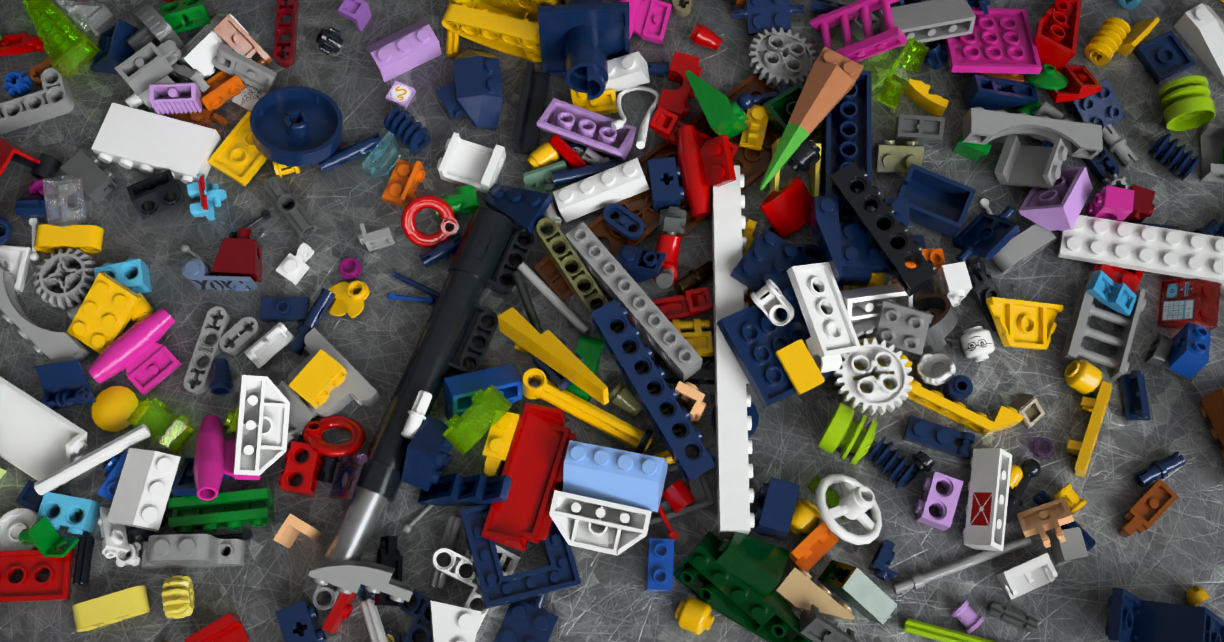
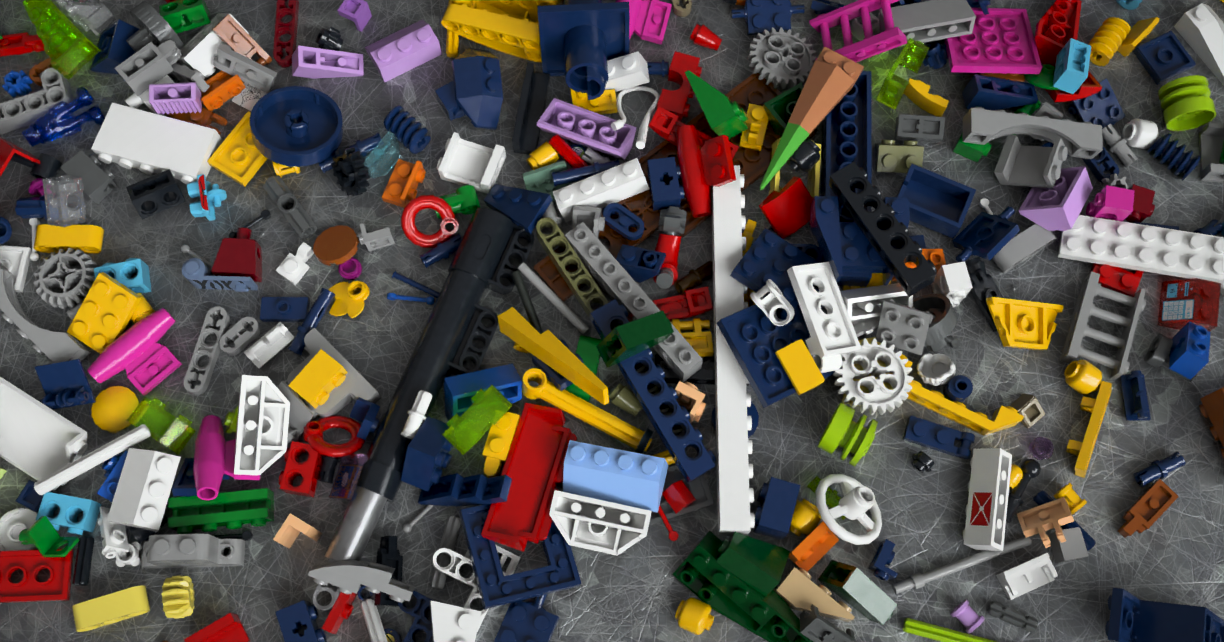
(60, 119): none -> clear blue piece
(220, 378): dark blue cone -> none
(325, 63): none -> lavender slope
(336, 245): none -> dark orange tile
(350, 171): none -> black gear
(366, 413): none -> dark blue bracket
(400, 94): tile -> none
(590, 216): none -> light grey bracket
(634, 338): none -> dark green slope
(660, 565): blue brick -> none
(746, 100): dark blue pin -> none
(892, 464): dark blue piece -> none
(945, 504): lavender brick -> none
(977, 343): white head -> none
(1072, 66): none -> medium azure brick
(1113, 295): dark azure slope -> none
(1140, 133): none -> white head
(1196, 595): yellow hinge -> none

